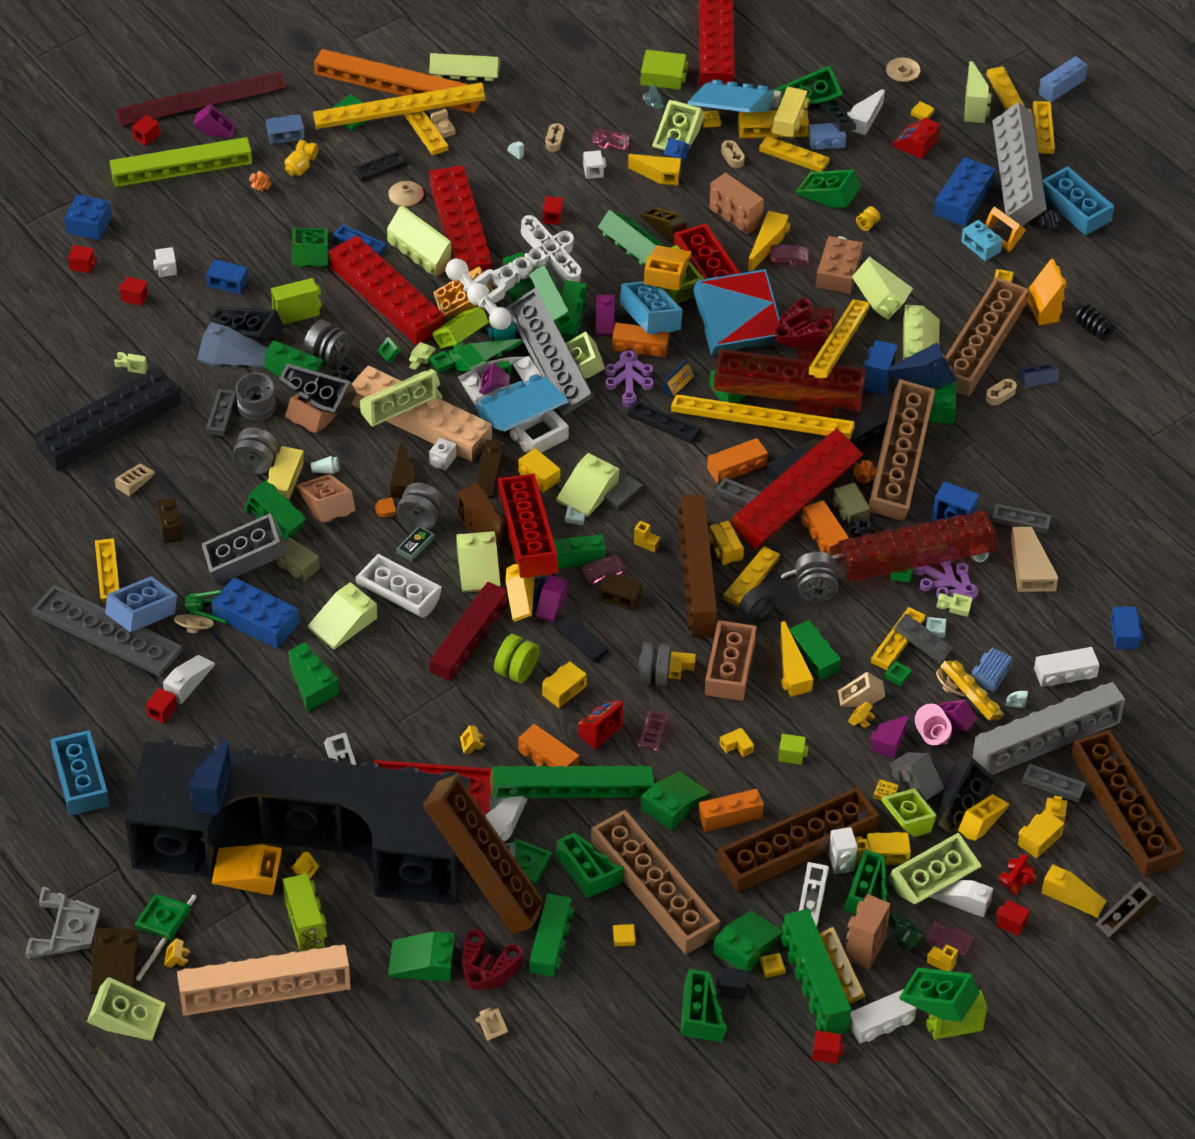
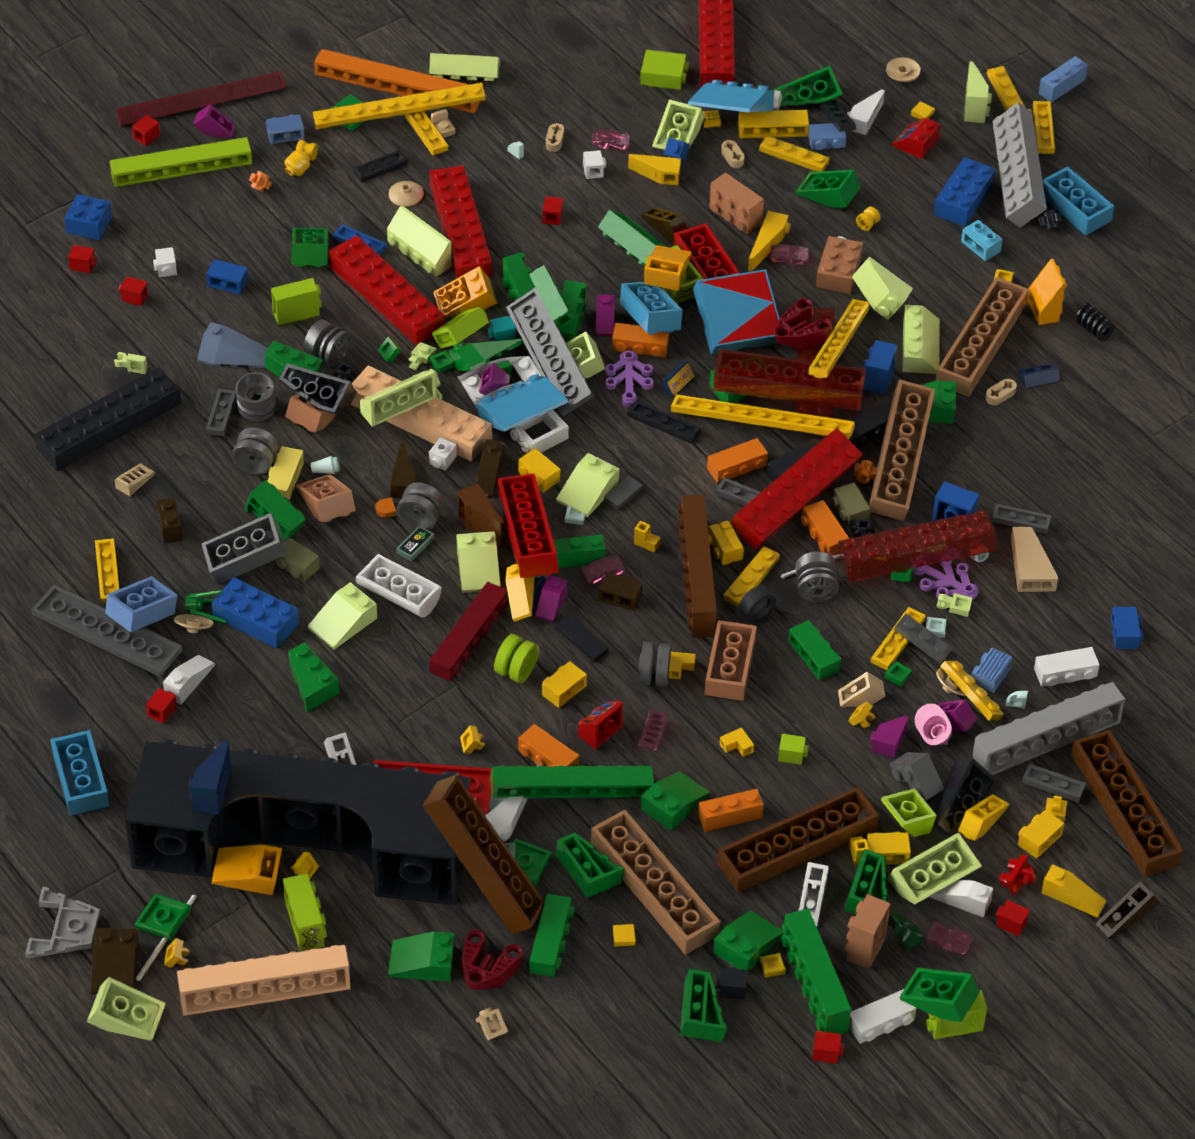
(249, 321): black wedge -> none
(547, 250): white piece -> none
(653, 98): clear light blue tile -> none
(790, 112): light yellow brick -> none
(796, 674): yellow slope -> none
(842, 850): white brick -> none
(842, 966): yellow plate -> none
(884, 789): yellow tile -> none
(925, 368): dark blue slope -> none
(943, 959): yellow piece -> none
(1017, 232): light orange tile -> none

